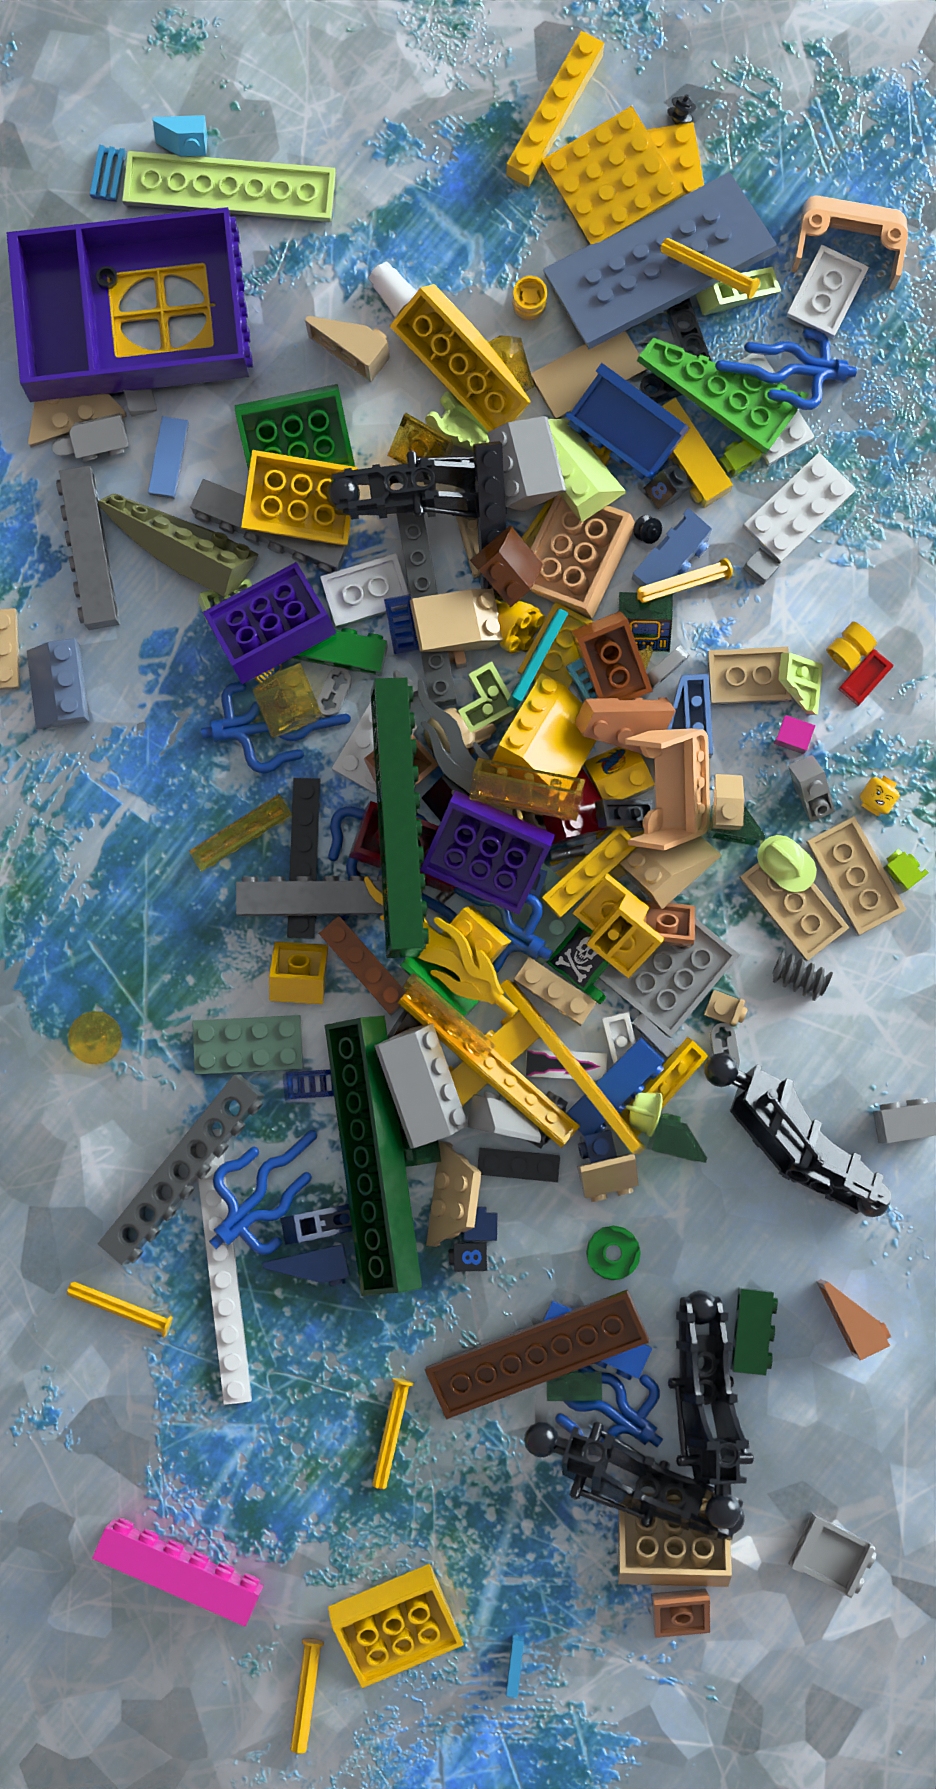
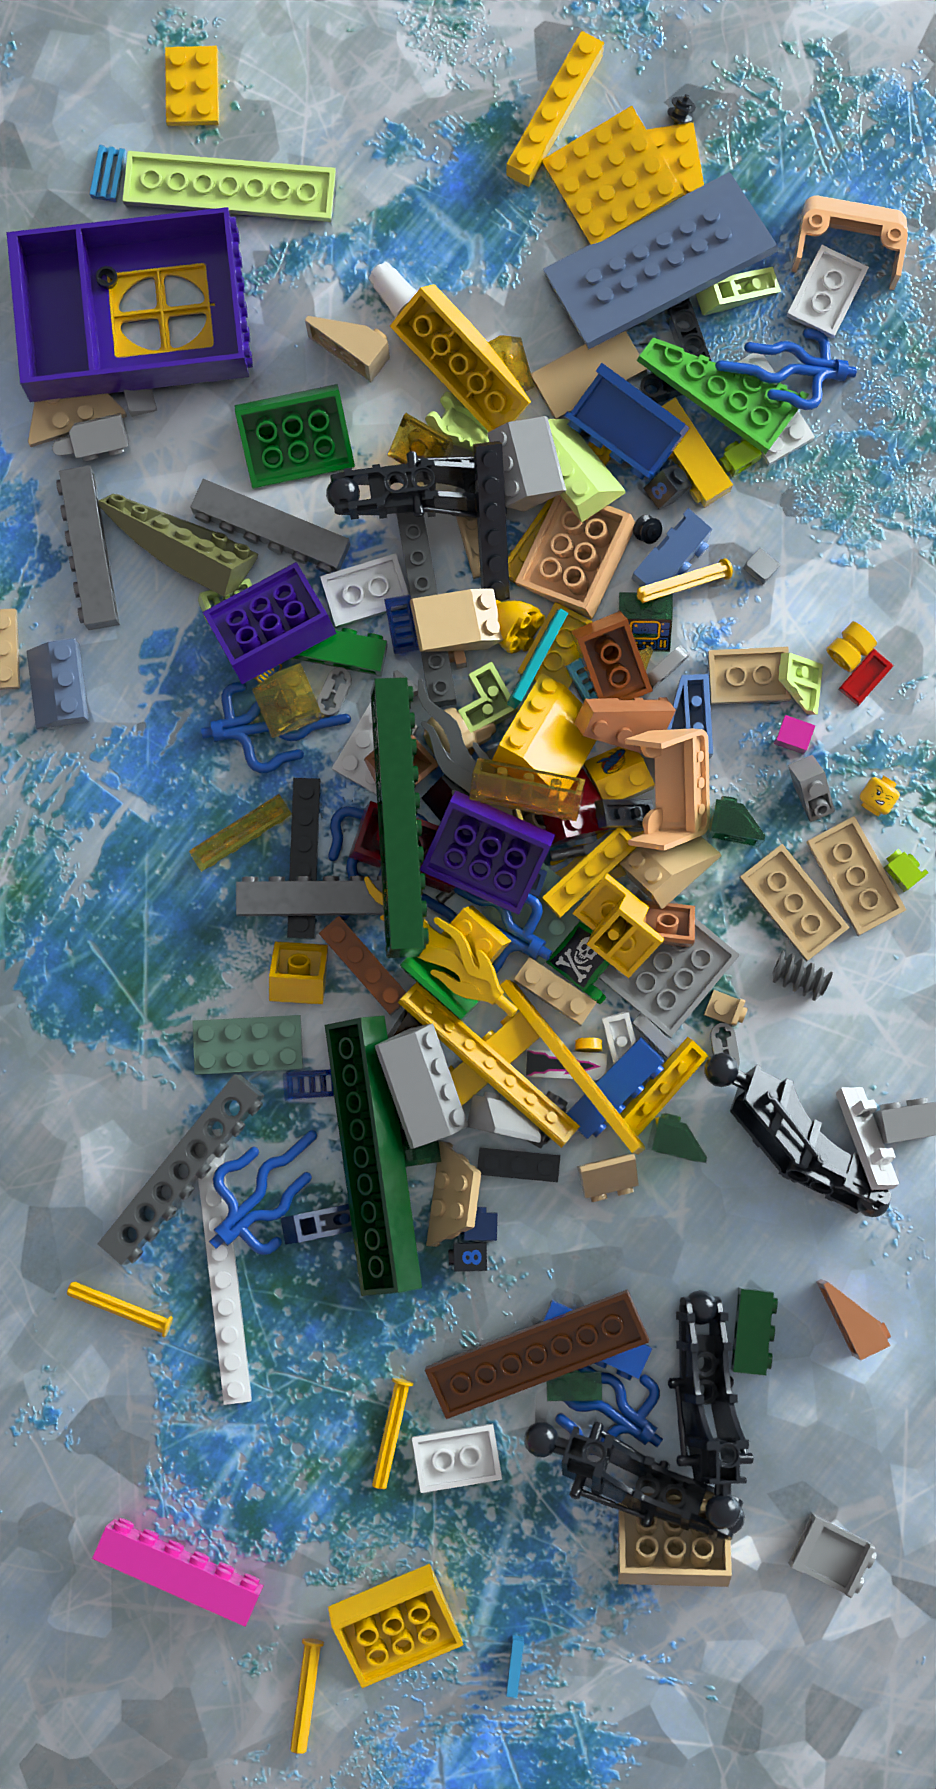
(95, 1037): clear yellow tile -> none
(168, 457): medium blue tile -> none
(182, 134): medium azure slope -> none
(191, 85): none -> yellow plate
(290, 498): yellow slope -> none
(319, 1265): dark blue slope -> none
(456, 1024): clear yellow plate -> none
(456, 1458): none -> white plate
(508, 565): reddish brown slope -> none
(529, 297): yellow wheel -> none
(588, 1045): none -> yellow tile
(597, 1147): dark blue brick -> none
(597, 1252): green tile -> none
(645, 1112): yellowish green piece -> none
(681, 1612): nougat slope -> none
(710, 267): yellow axle -> none
(728, 802): tan slope -> none
(786, 863): yellowish green piece -> none
(799, 507): white plate -> none
(867, 1138): none -> white hinge

